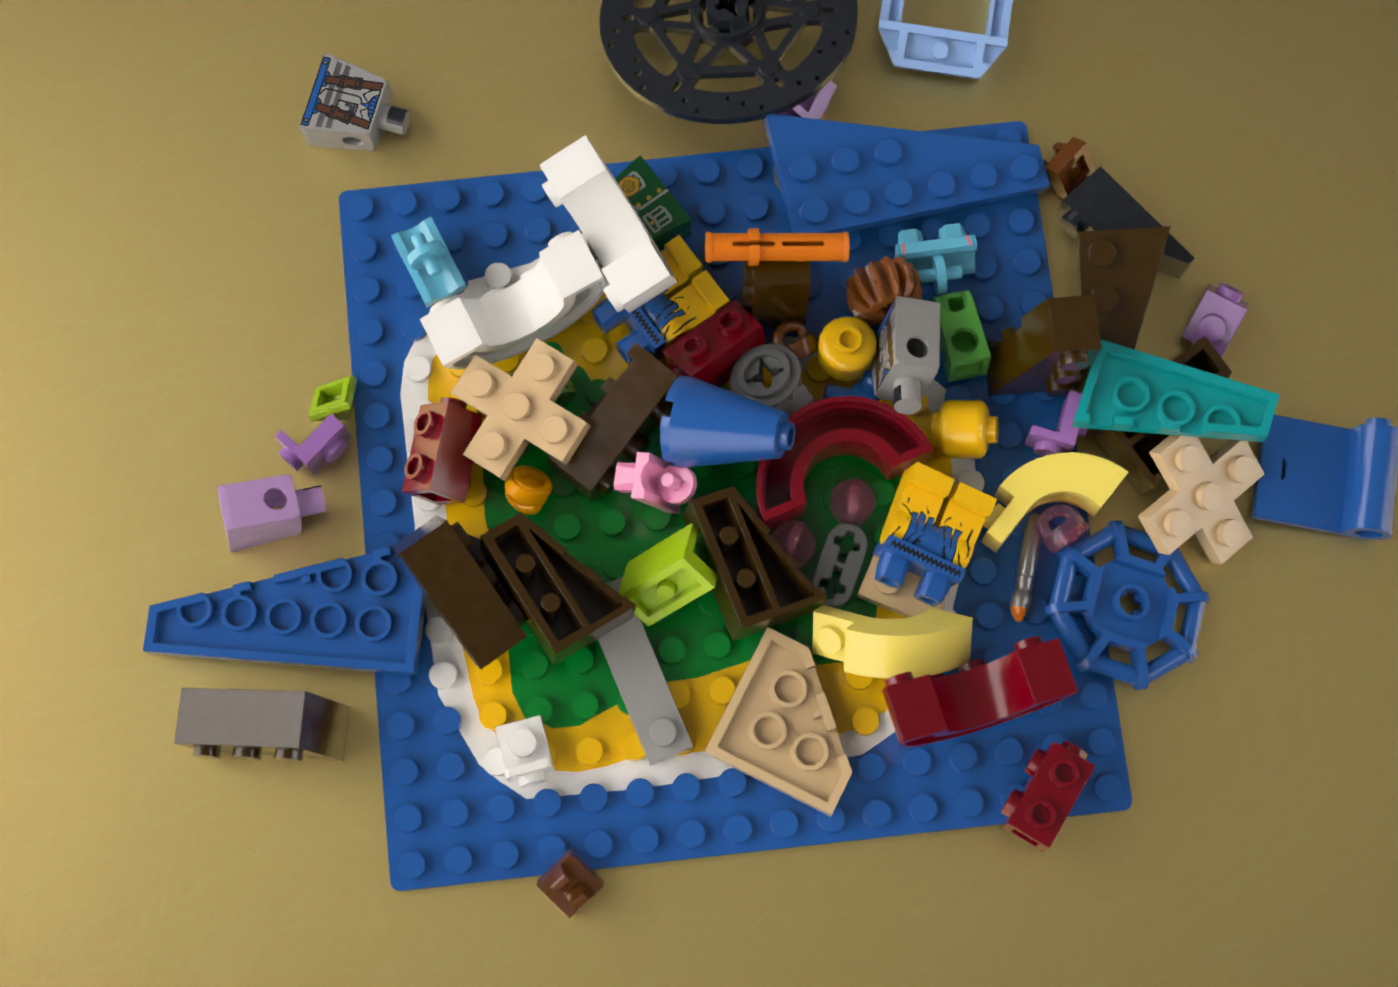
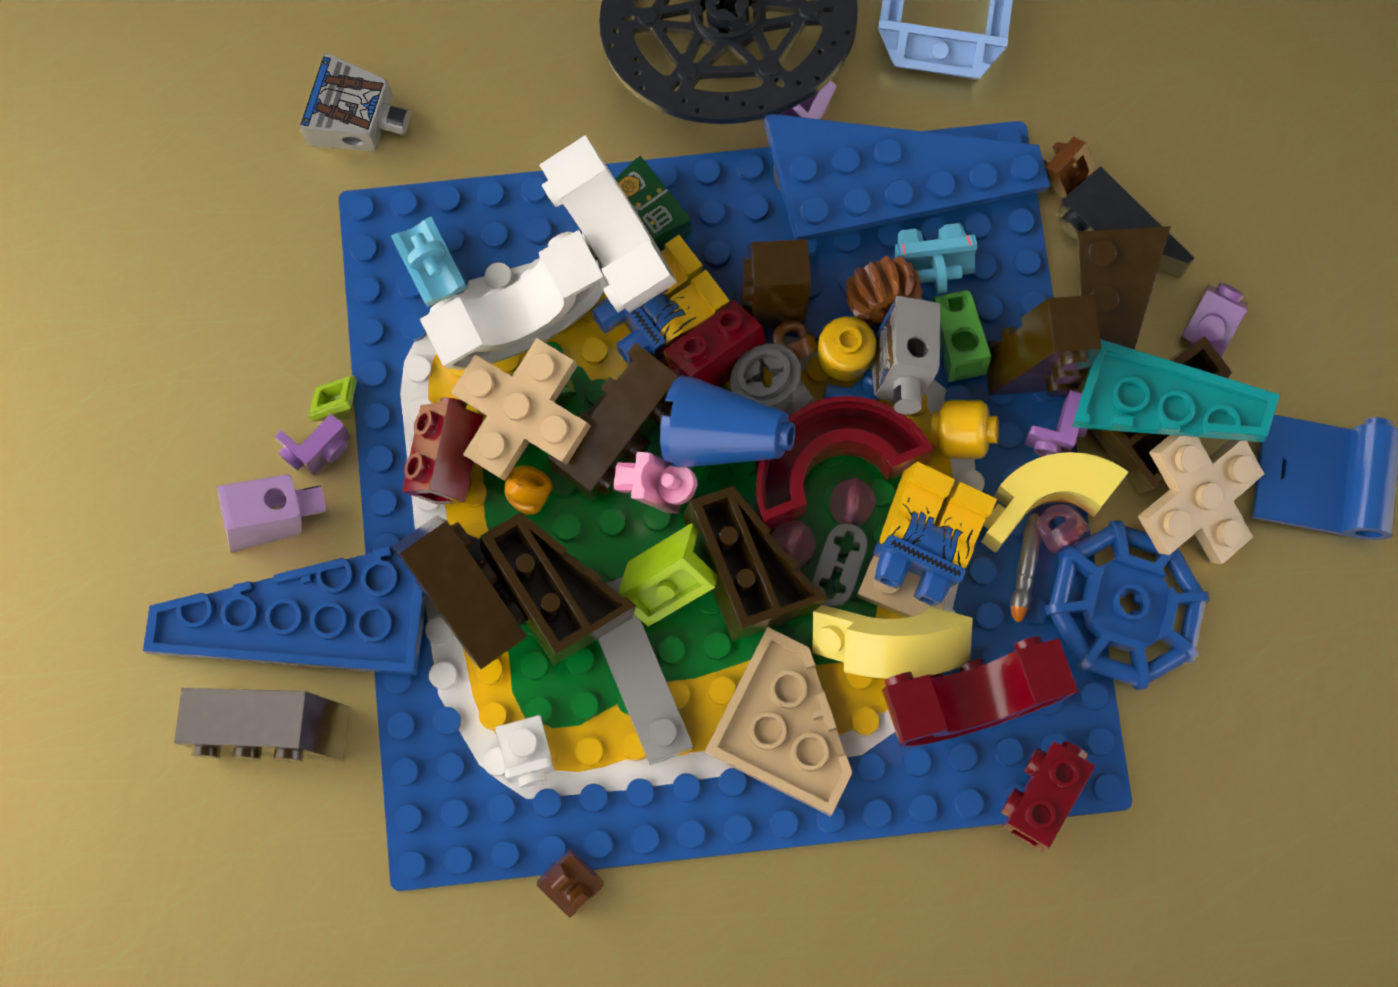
(776, 247): orange pin -> none

